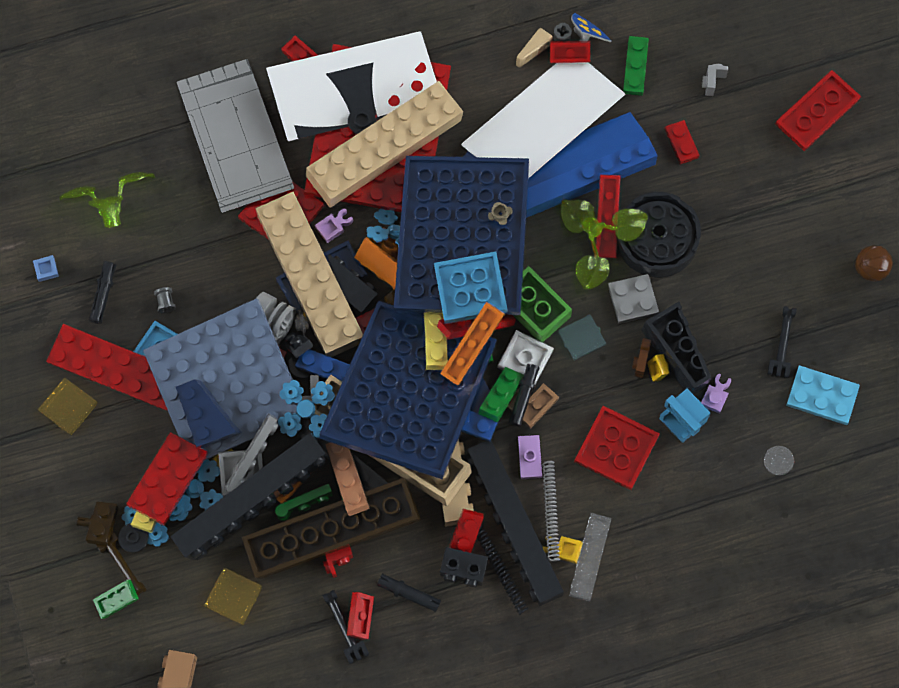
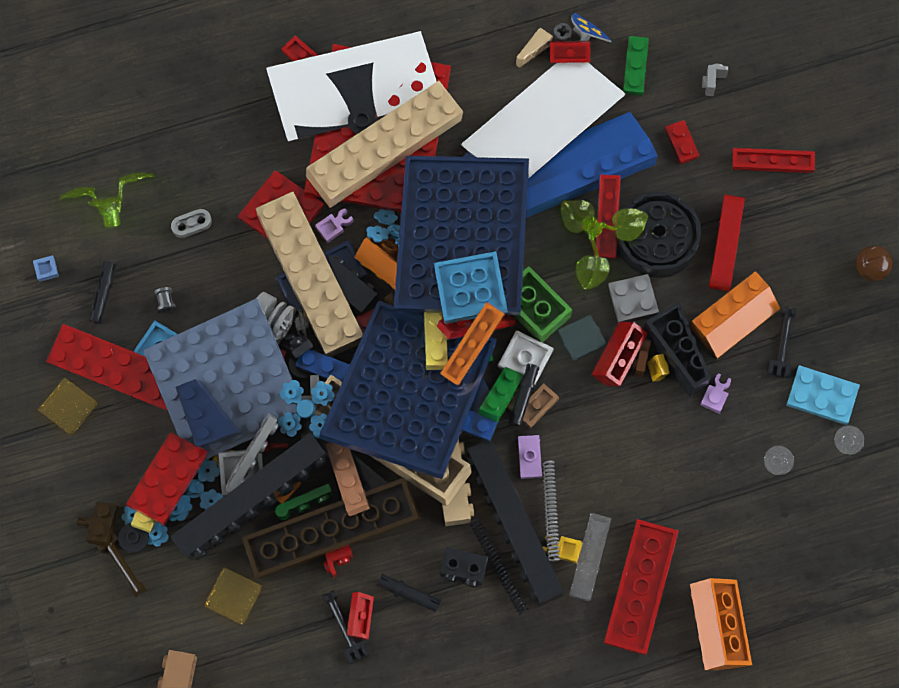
(115, 599): plate -> none
(191, 223): none -> light grey plate
(235, 135): light grey sticker -> none
(274, 446): none -> red hand
(466, 530): red plate -> none
(500, 207): dark tan plate -> none
(617, 447): red plate -> none
(619, 354): none -> red brick
(641, 587): none -> red plate
(684, 415): dark azure plate -> none
(720, 624): none -> orange slope
(726, 243): none -> red beam
(735, 315): none -> orange slope
(773, 160): none -> red plate
(818, 110): red plate -> none
(849, 440): none -> clear piece

